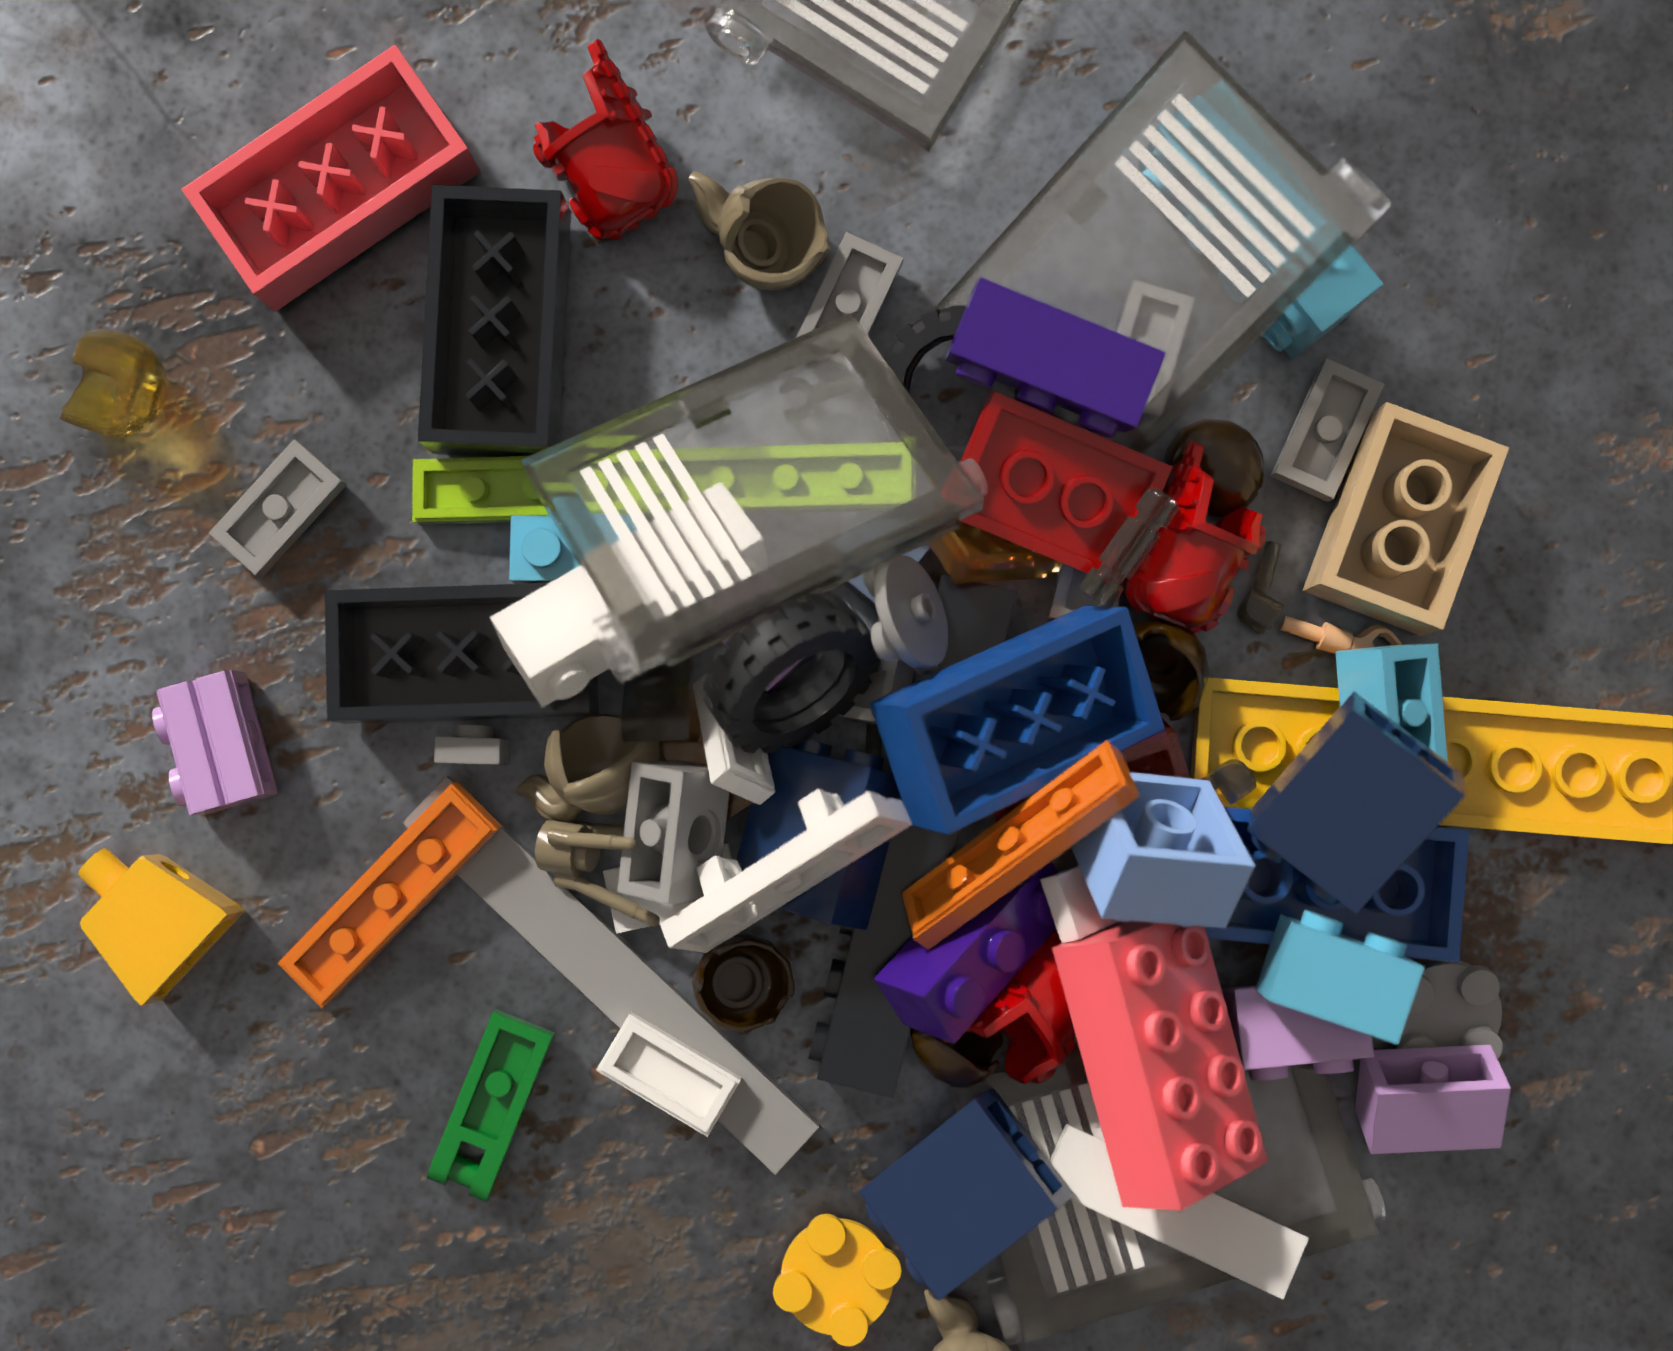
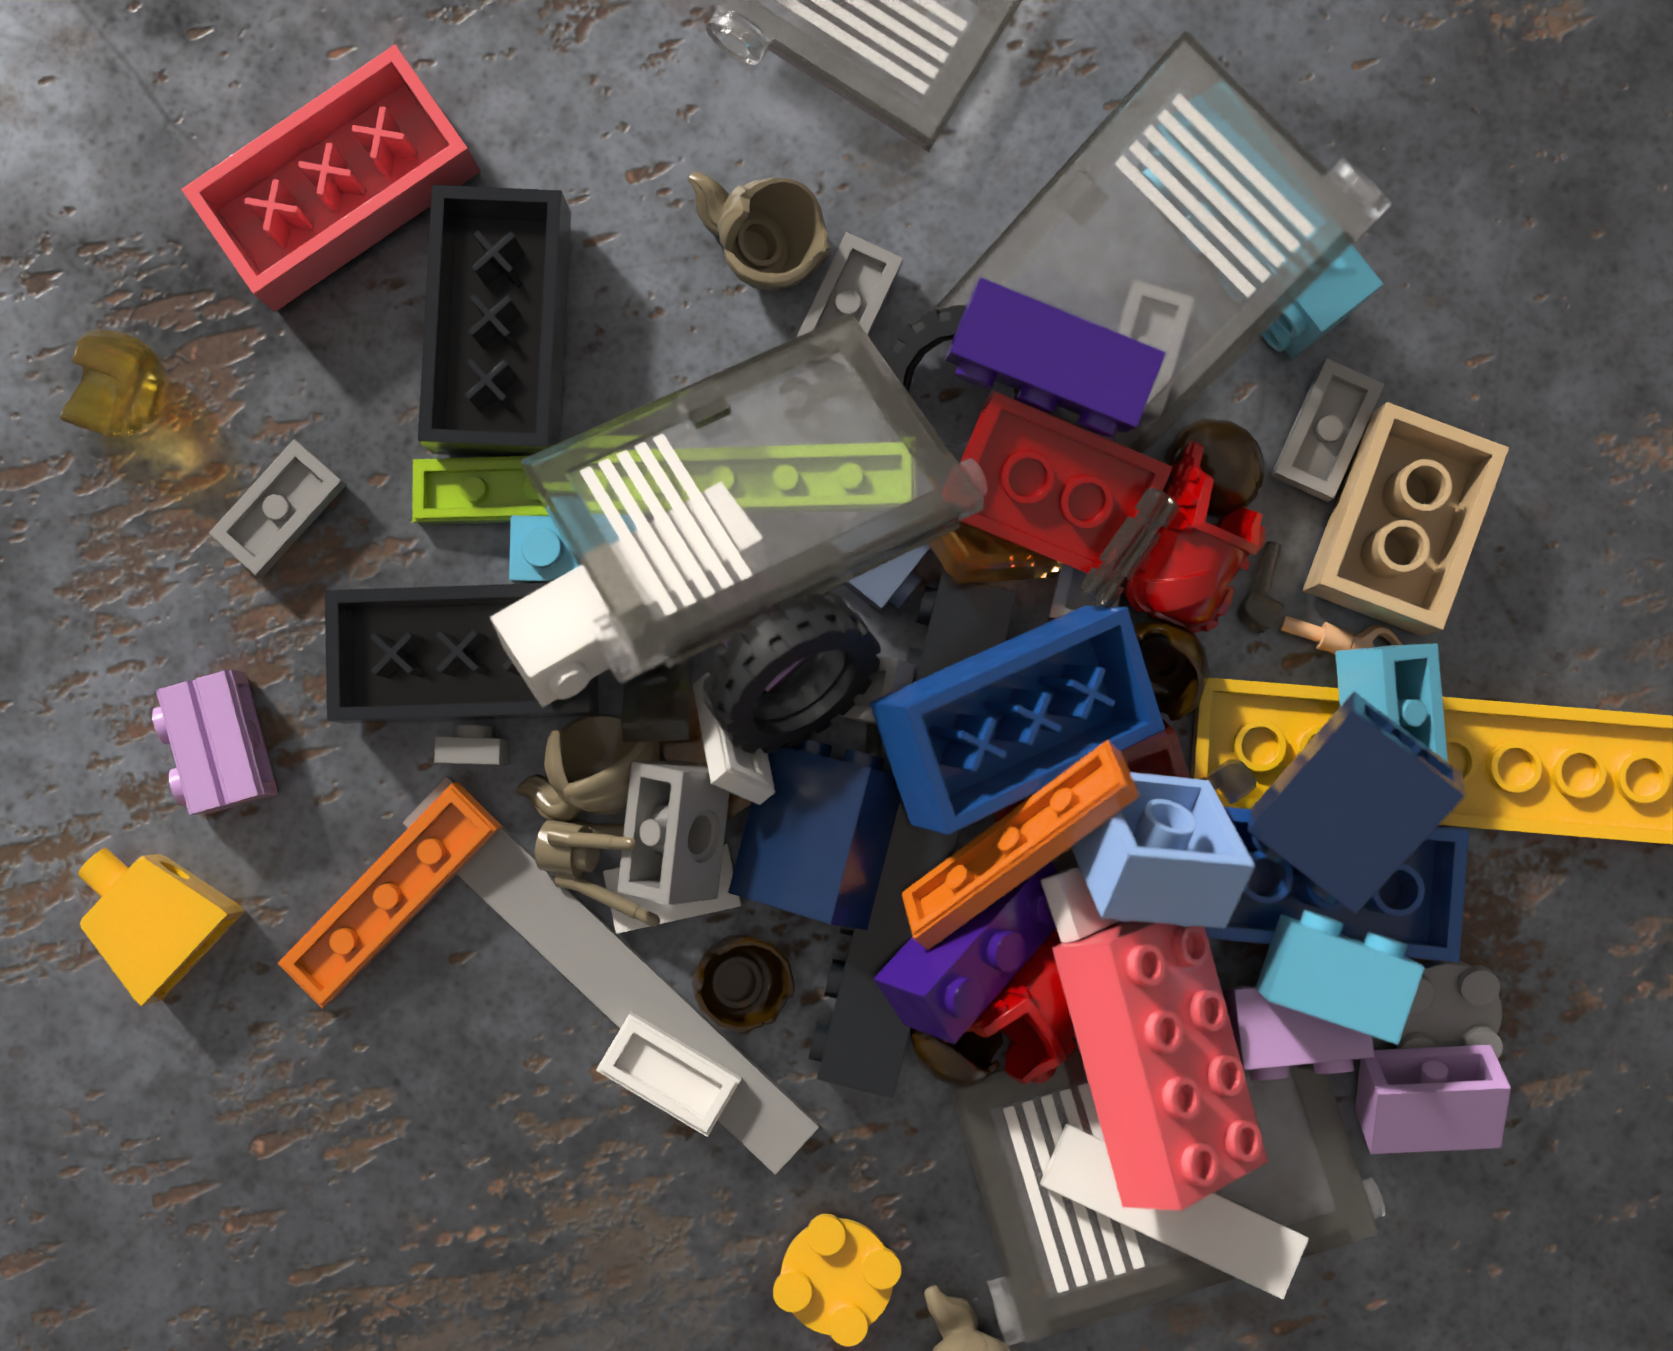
(491, 1103): green plate -> none
(609, 156): red helmet -> none
(740, 898): white hinge -> none
(909, 614): light grey piece -> none
(965, 1194): dark blue brick -> none

